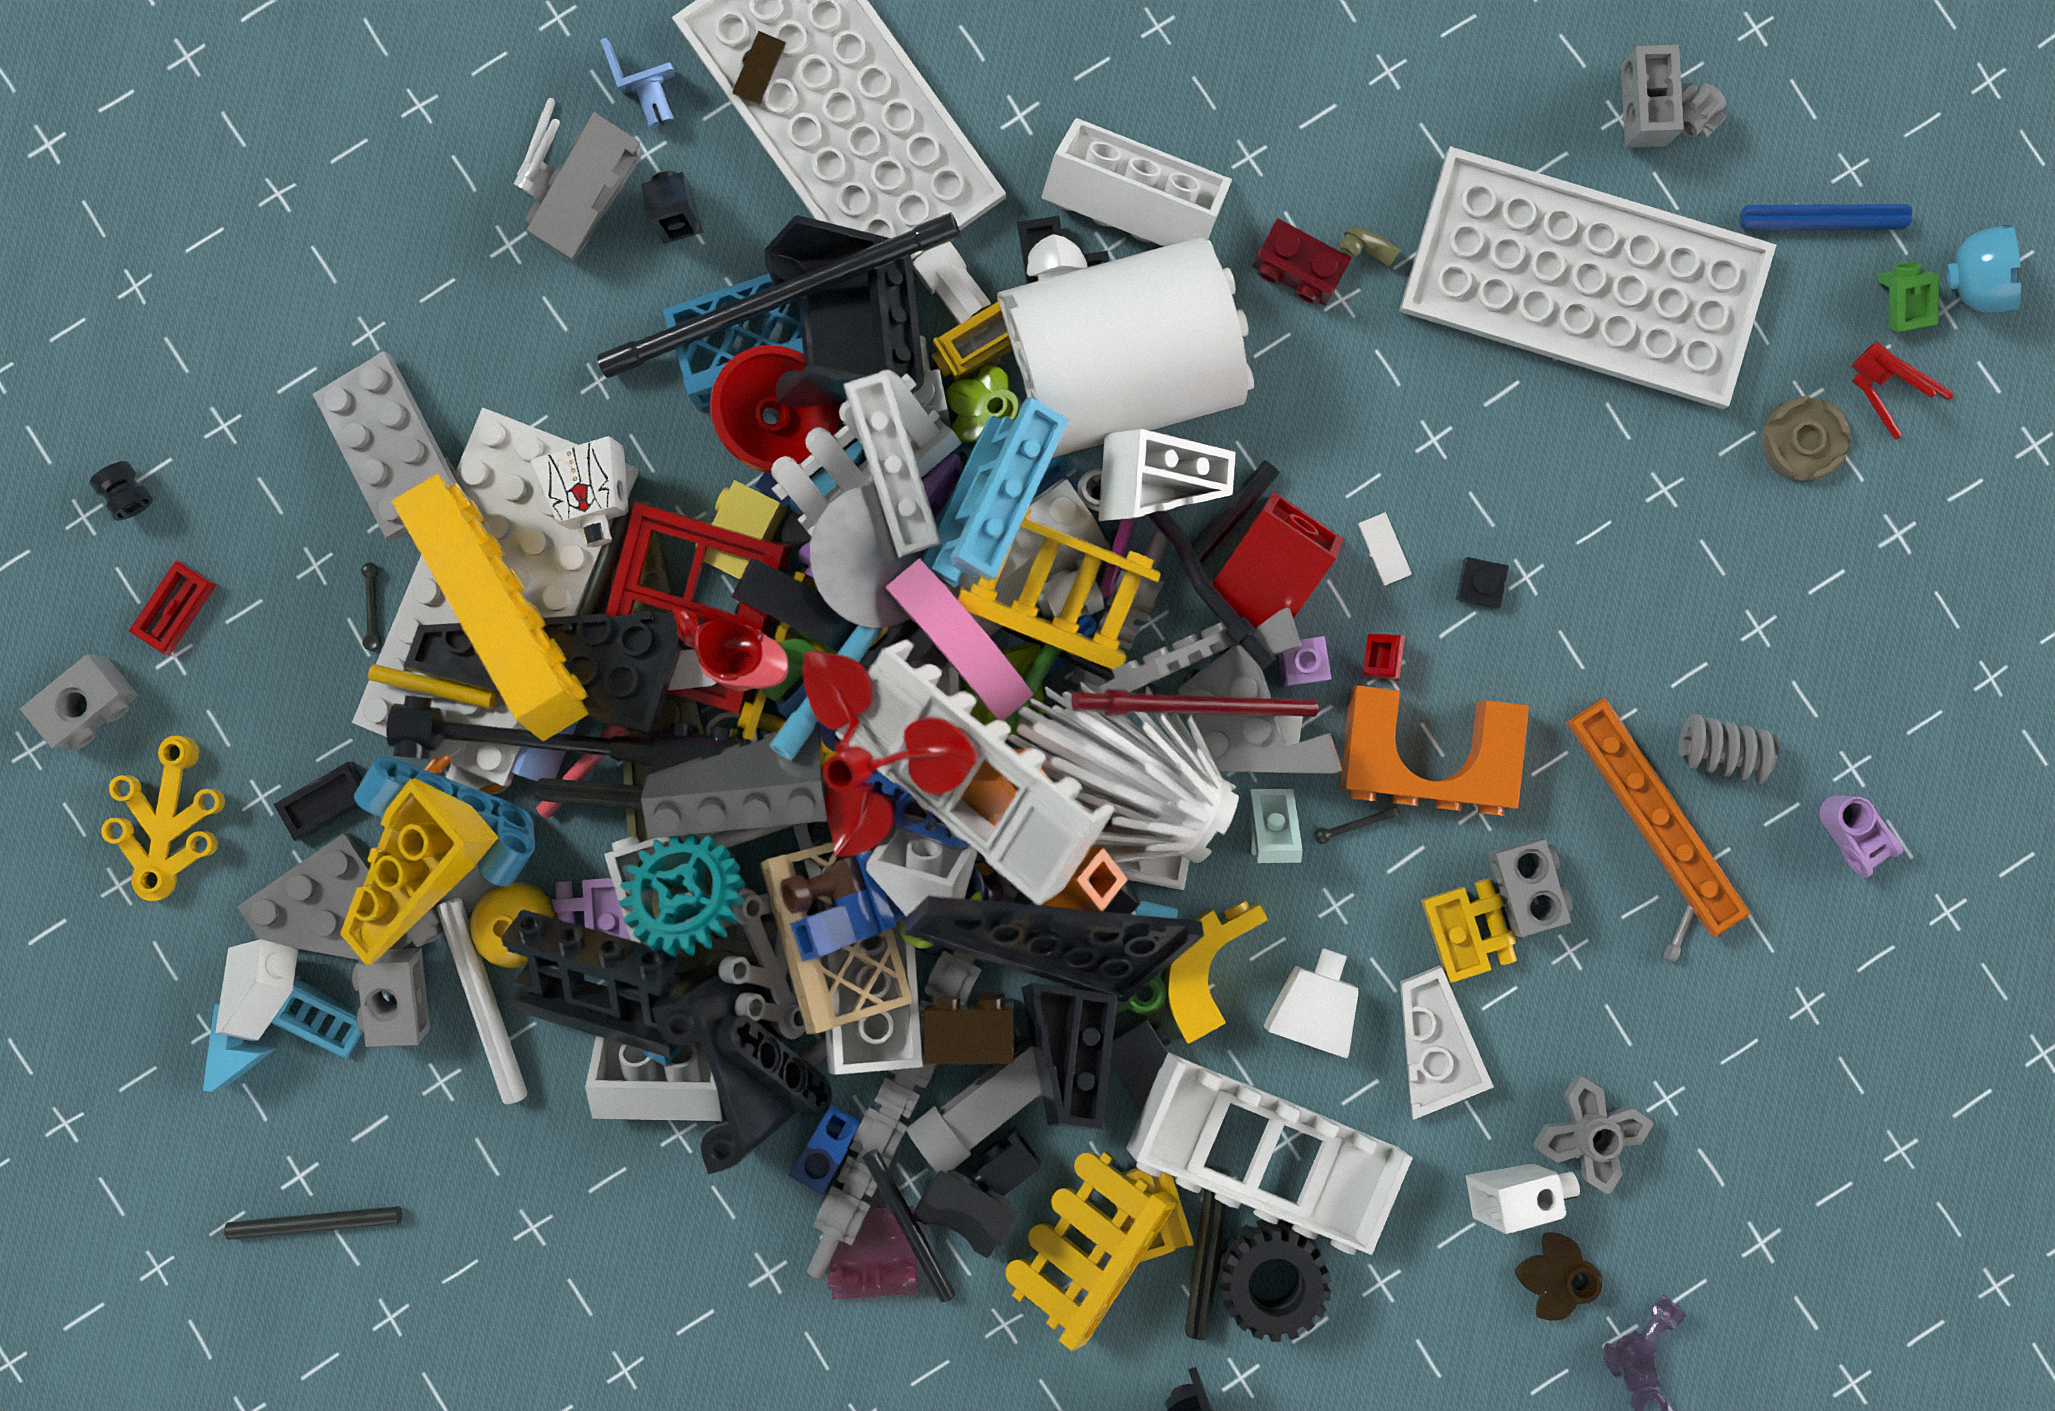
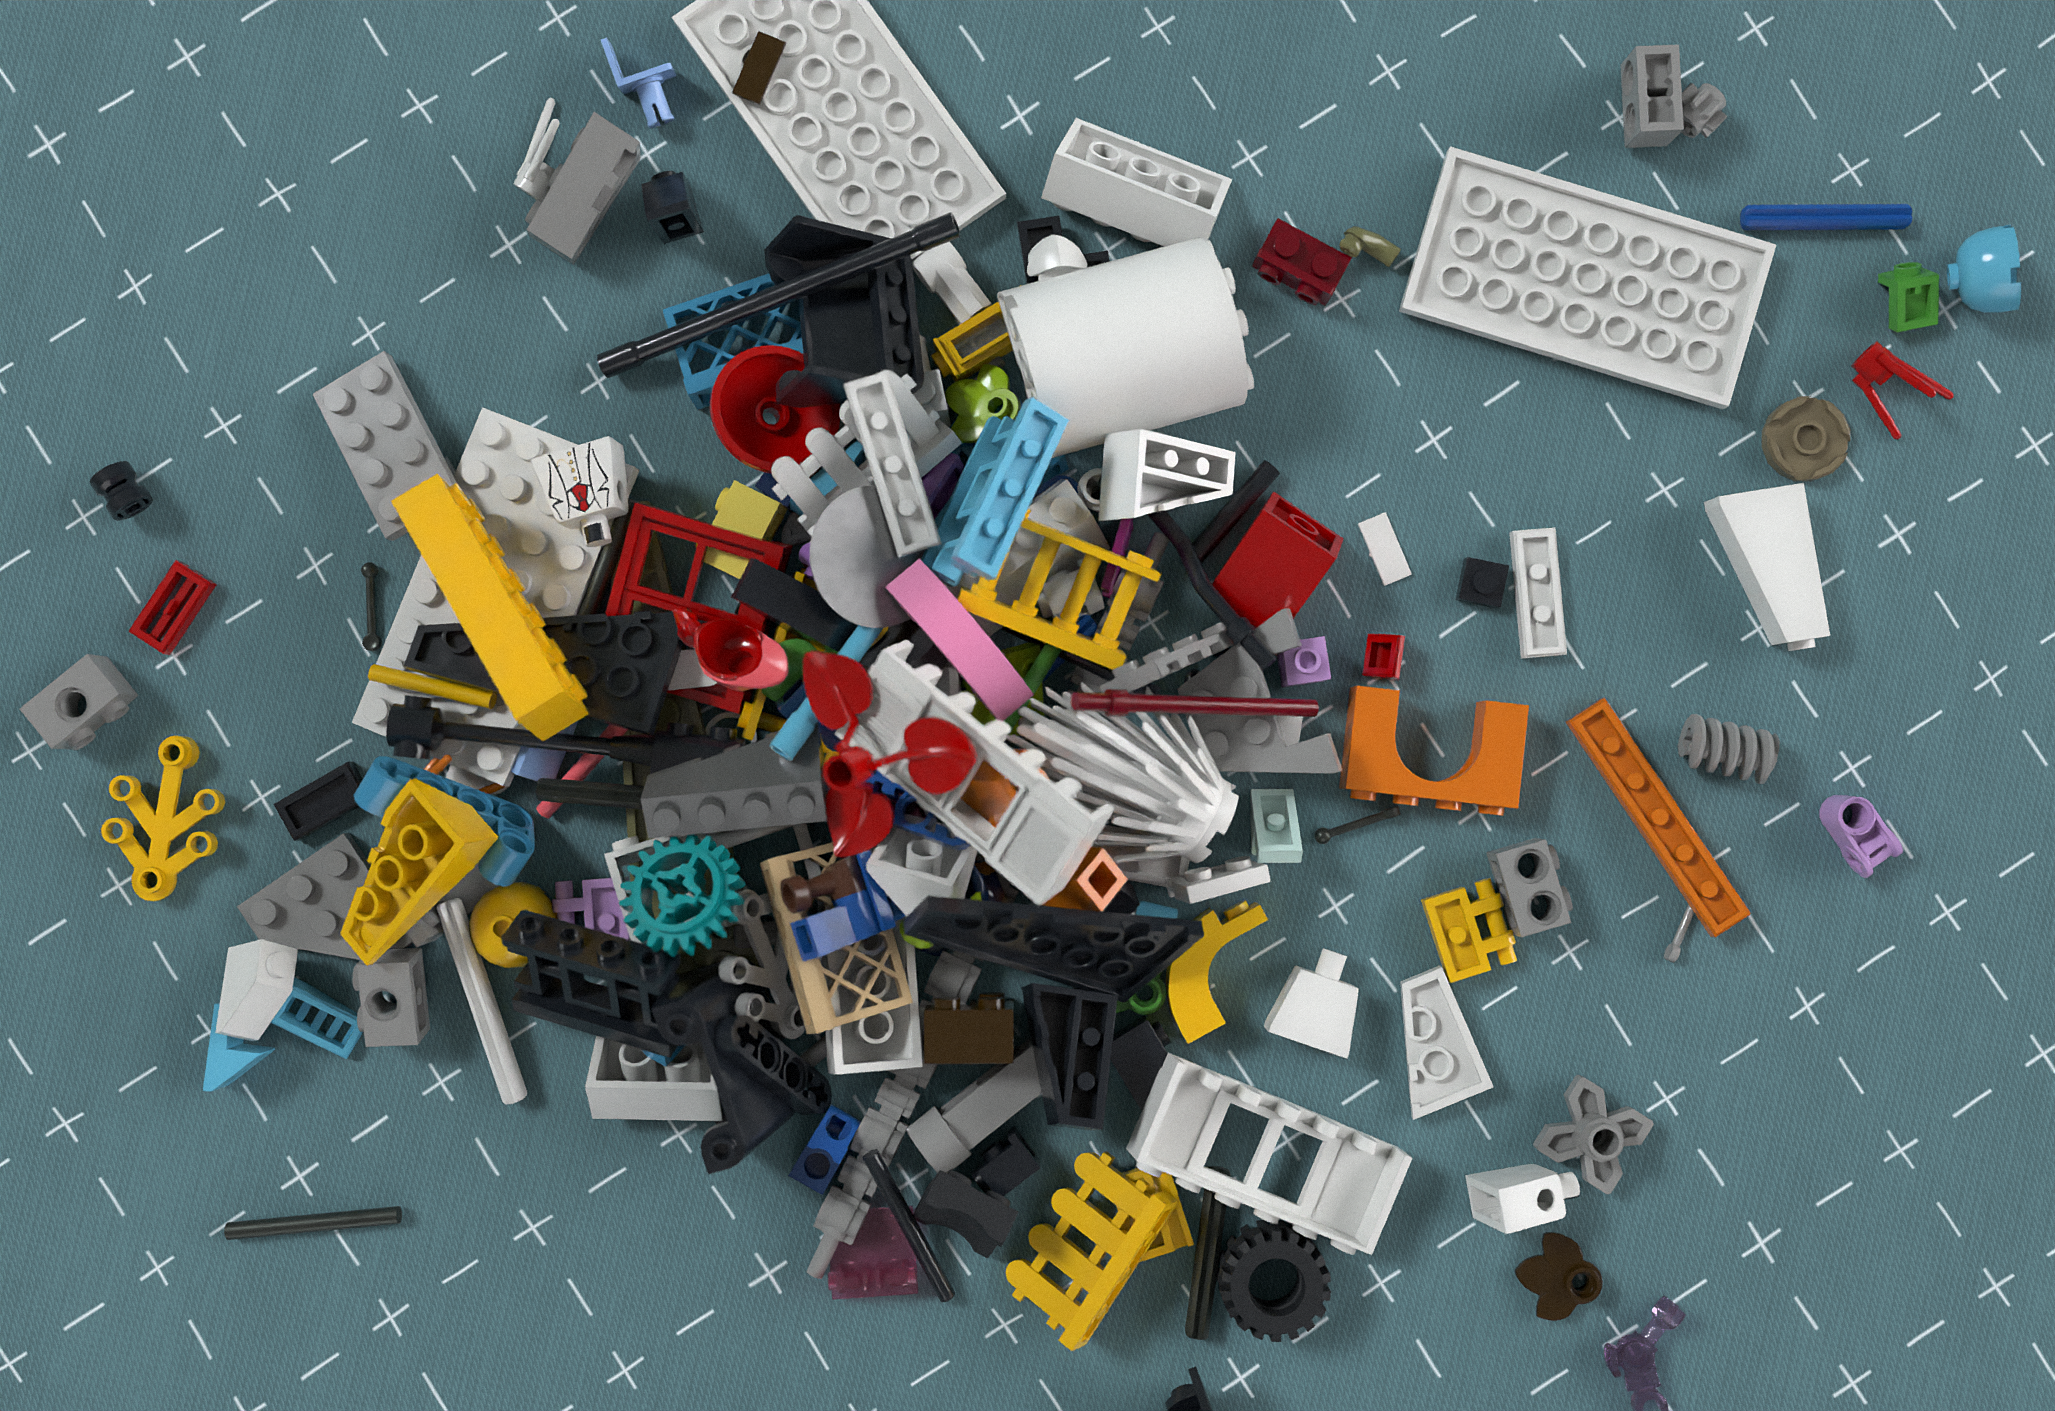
(1218, 880): none -> white plate
(1538, 593): none -> white tile
(1775, 560): none -> white slope

